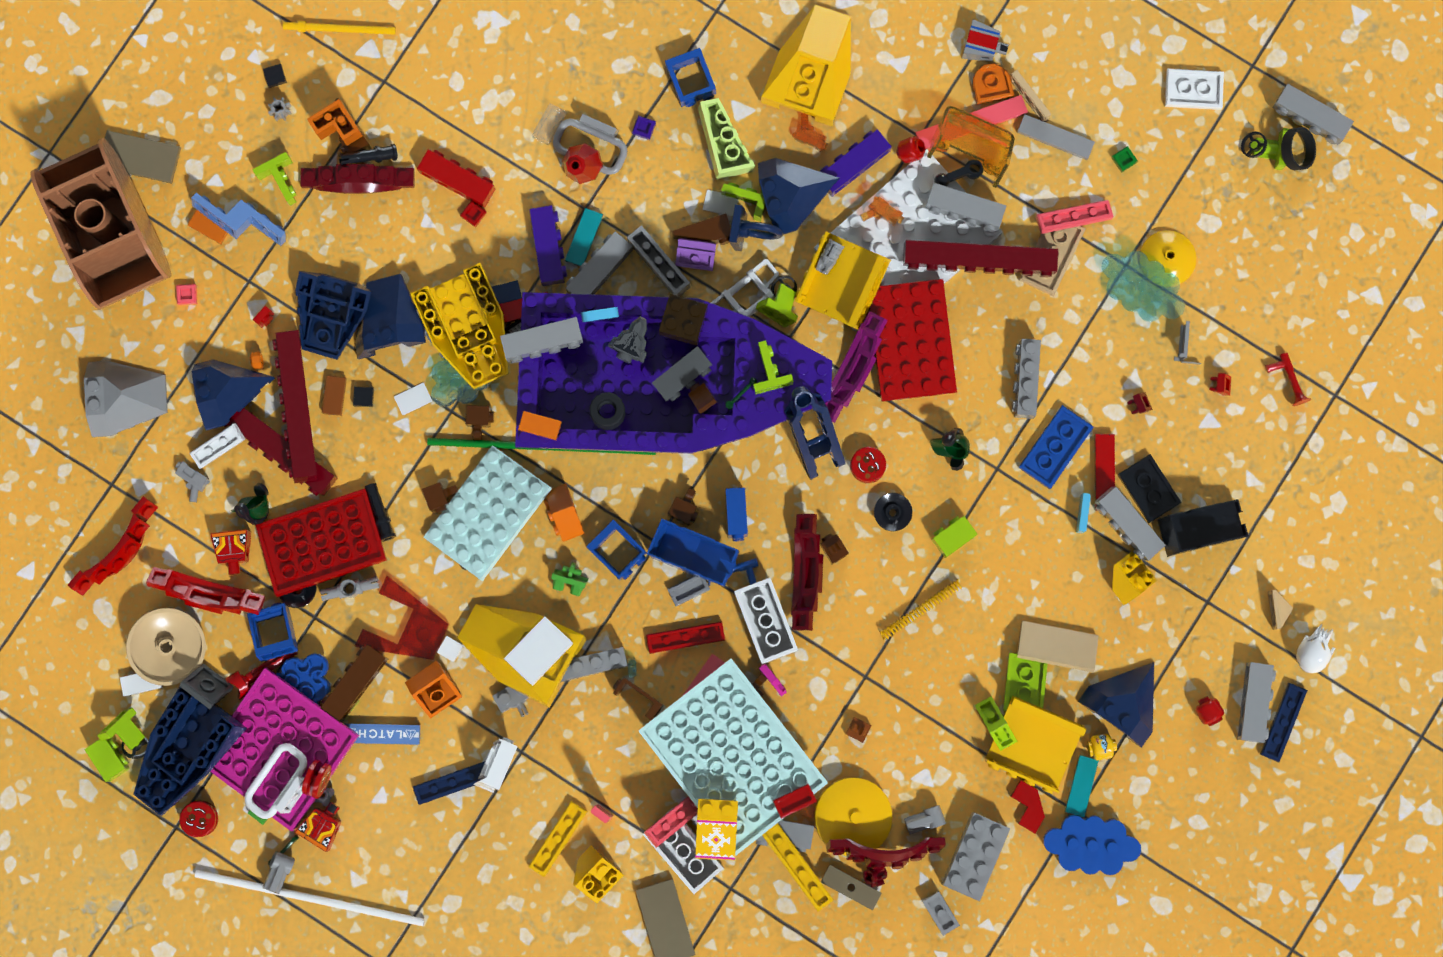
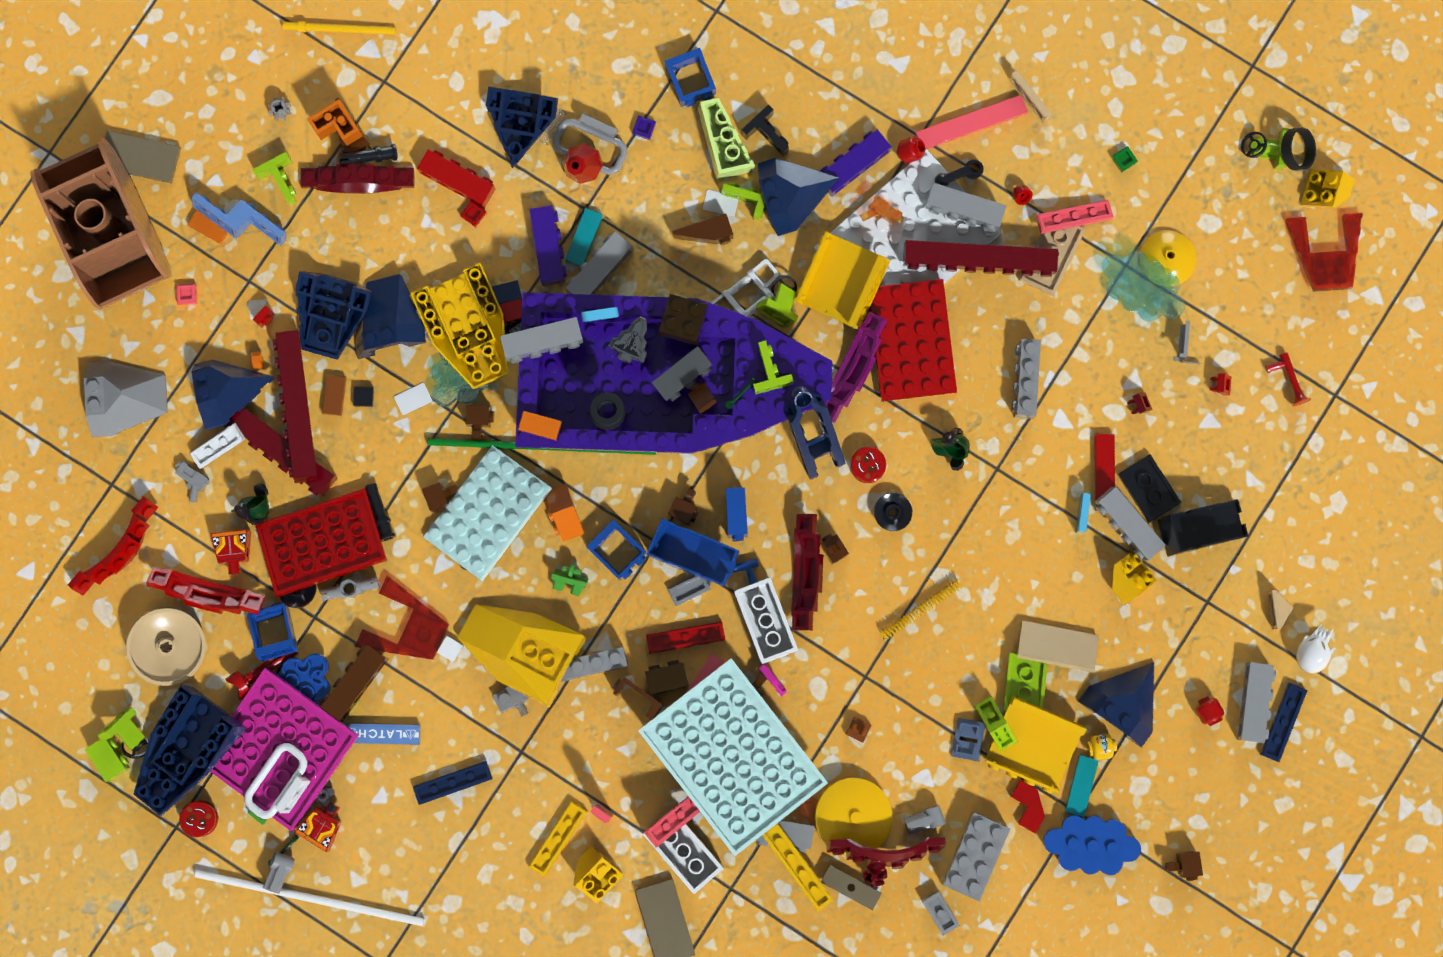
(135, 684): white tile -> none
(206, 686): dark grey tile -> none
(274, 75): black tile -> none
(316, 779): red head -> none
(433, 689): orange slope -> none
(496, 764): white window -> none
(519, 118): none -> dark blue wedge
(538, 651): white tile -> none
(632, 670): clear light blue tile -> none
(658, 262): light grey brick -> none
(666, 678): none -> dark brown brick
(695, 254): medium lavender plate -> none
(716, 829): yellow slope -> none
(743, 229): dark blue tile -> none
(767, 130): none -> black bracket
(794, 801): red tile -> none
(806, 135): clear orange piece -> none
(813, 66): yellow wedge -> none
(829, 256): light grey hinge -> none
(954, 536): lime brick -> none
(966, 749): none -> sand blue piece
(974, 138): clear yellow windscreen -> none
(983, 43): torso -> none
(992, 84): orange tile -> none
(1022, 195): none -> red tile
(1056, 137): light grey tile -> none
(1056, 447): blue tile -> none
(1188, 865): none -> reddish brown brick
(1194, 89): white tile -> none
(1312, 114): light grey brick -> none
(1327, 188): none -> yellow slope
(1328, 269): none -> clear red wing

